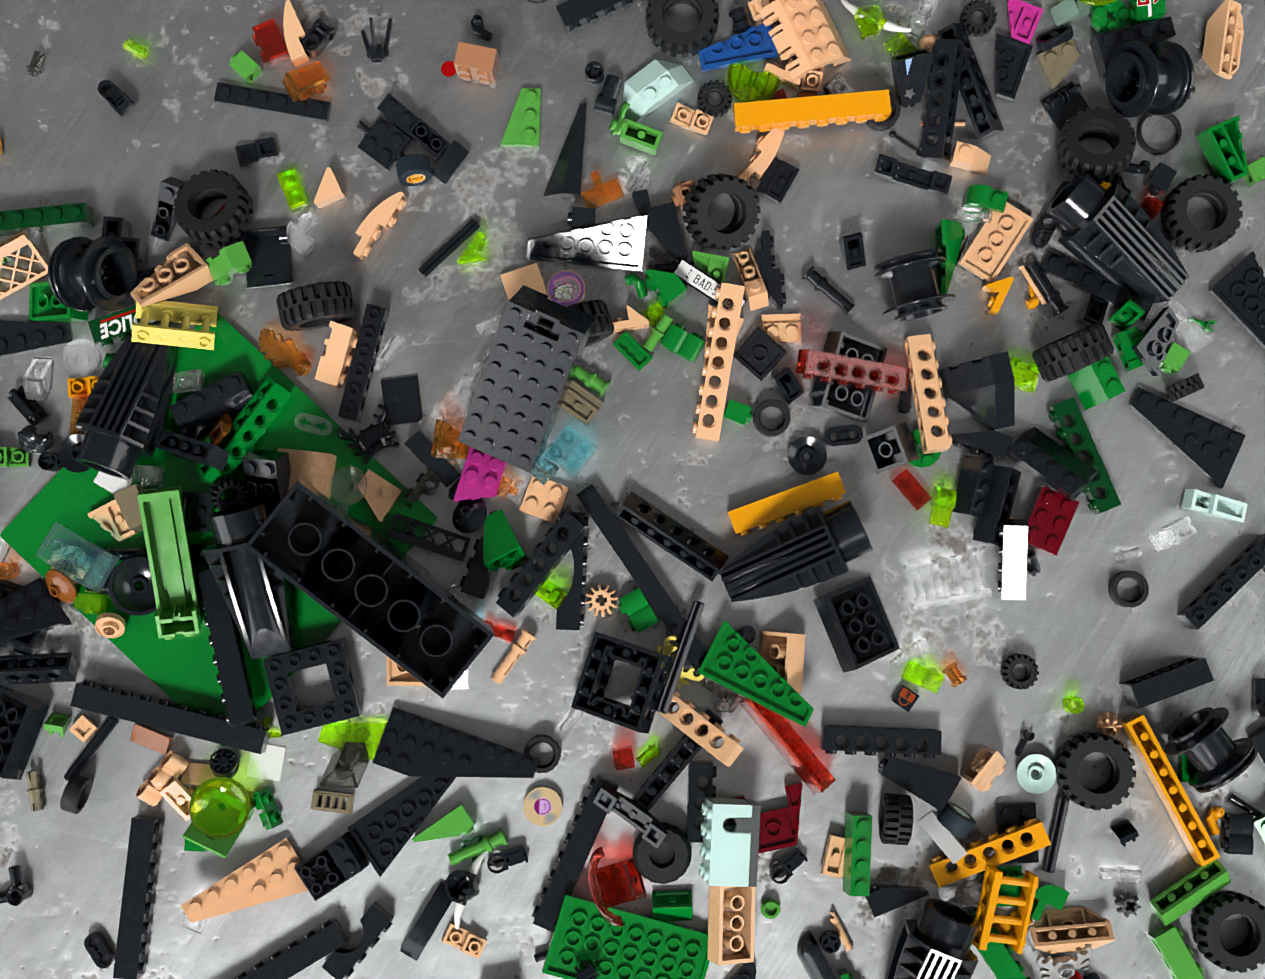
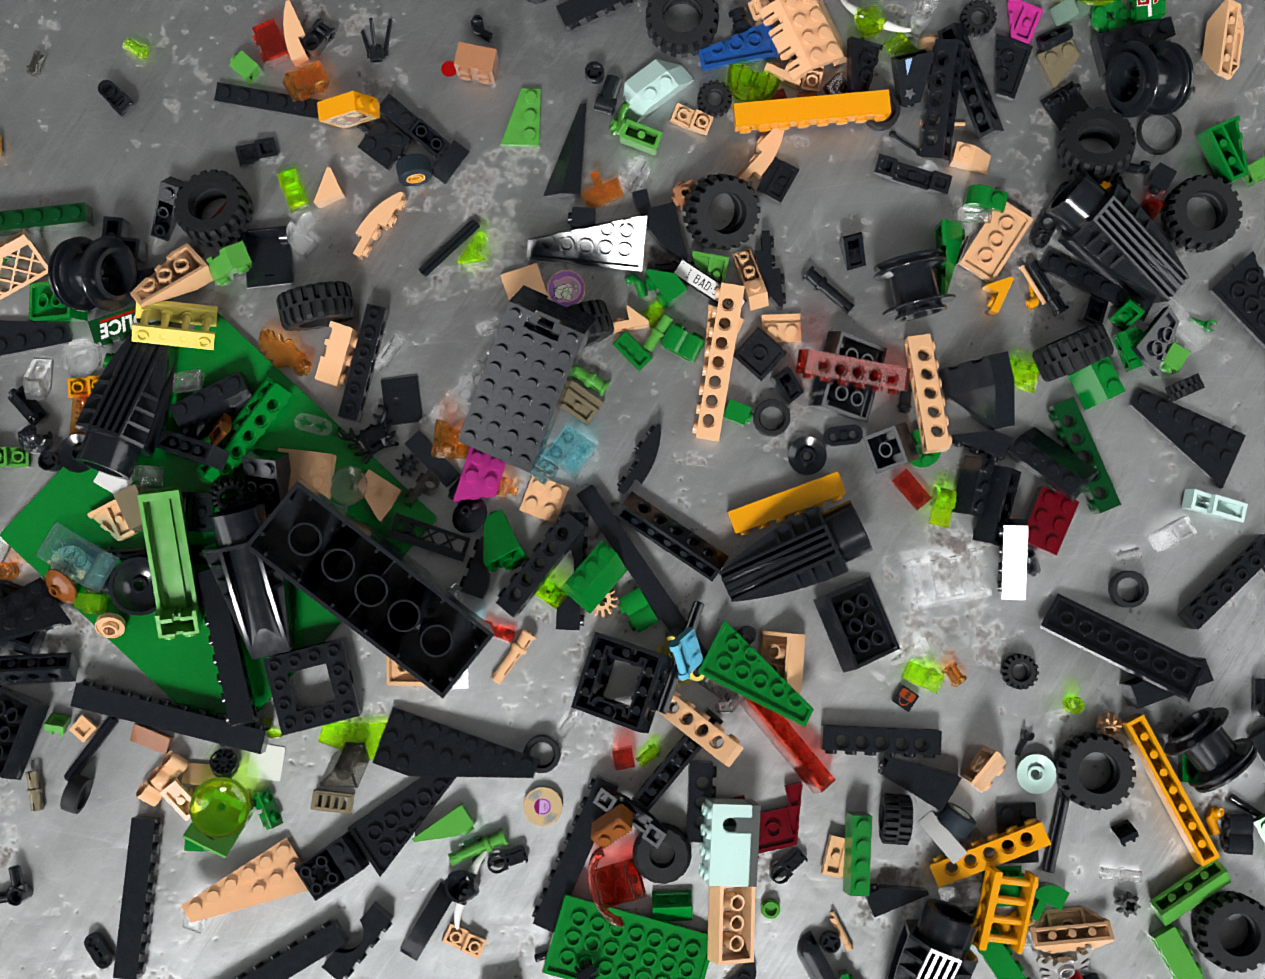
(348, 109): none -> light orange brick
(411, 468): none -> black gear
(595, 577): none -> green slope
(612, 826): none -> dark orange brick
(647, 454): none -> black slope
(686, 653): none -> medium azure plate
(861, 61): none -> black wing
(1123, 647): none -> black plate

